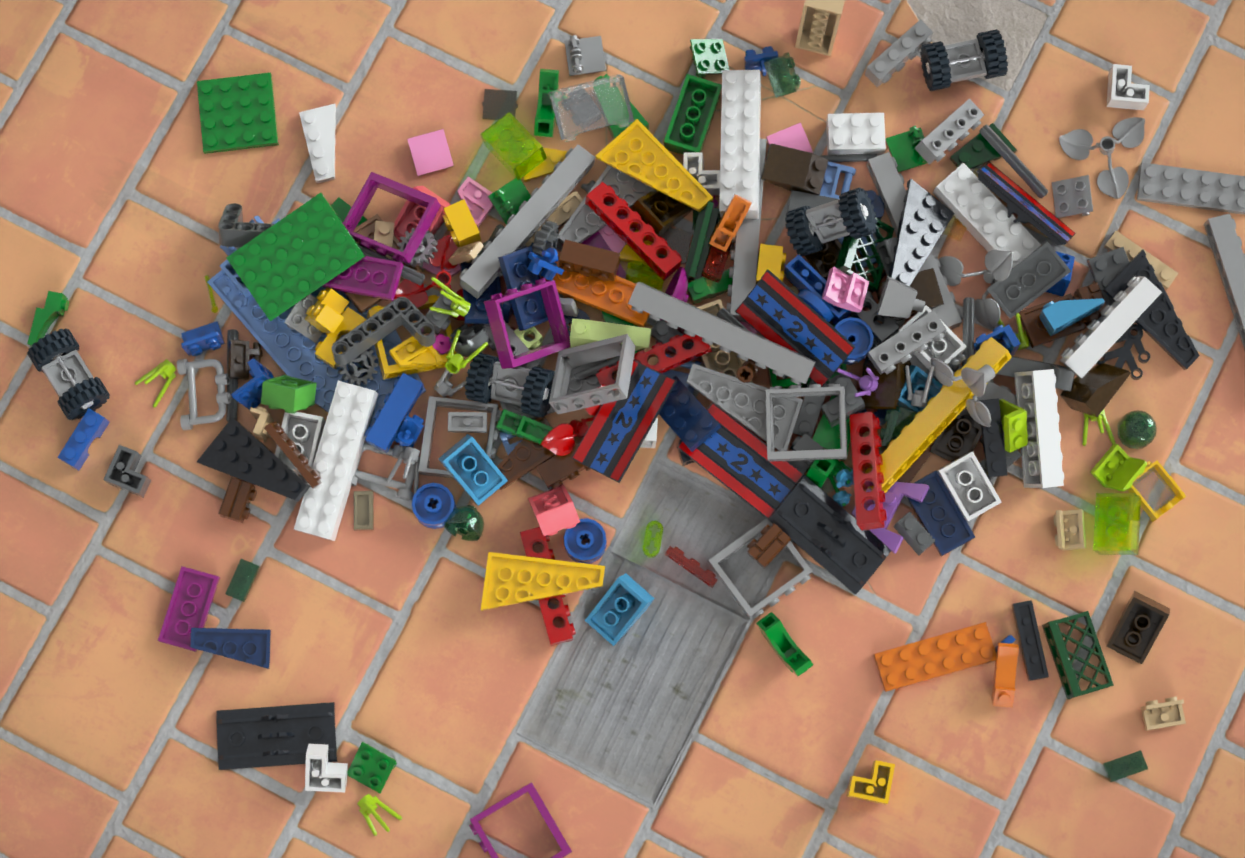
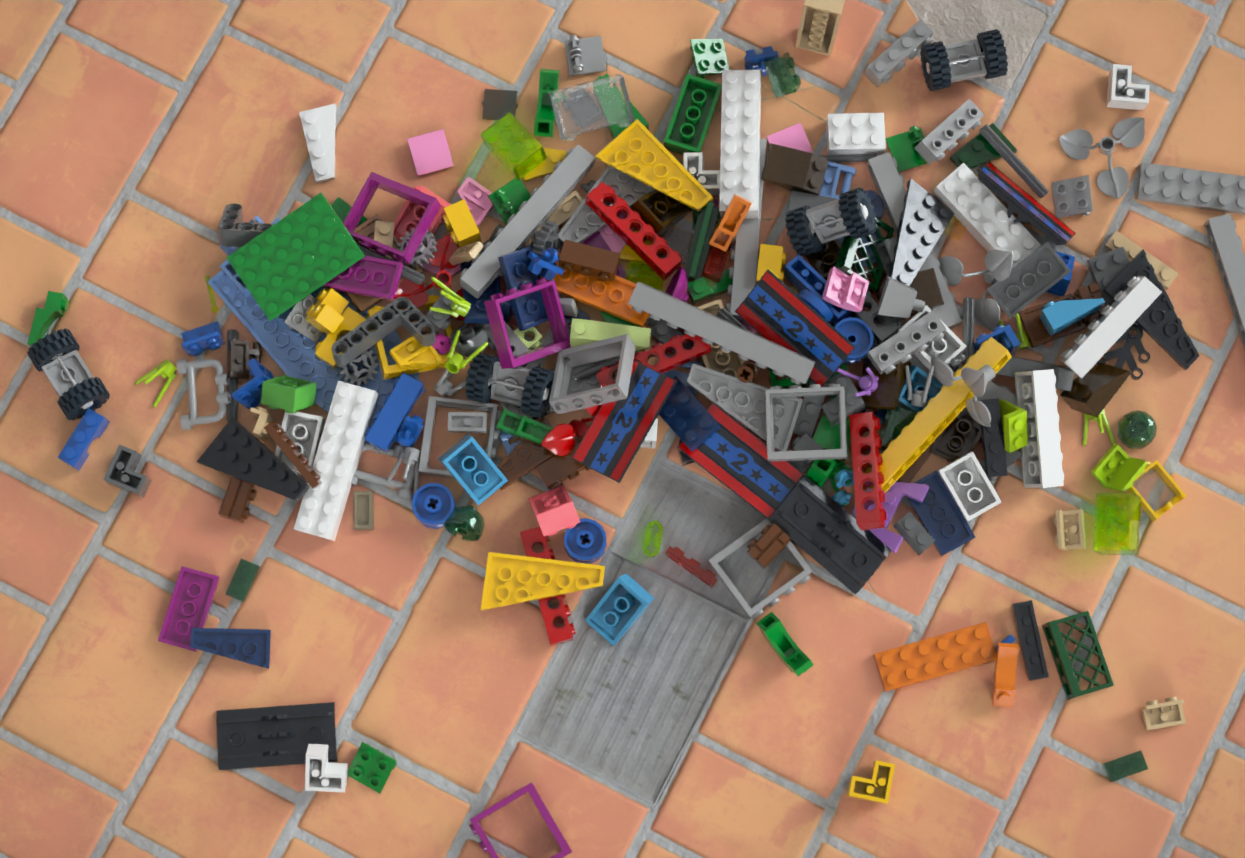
(237, 113): green plate -> none
(368, 805): lime plant -> none
(1138, 627): dark brown slope -> none

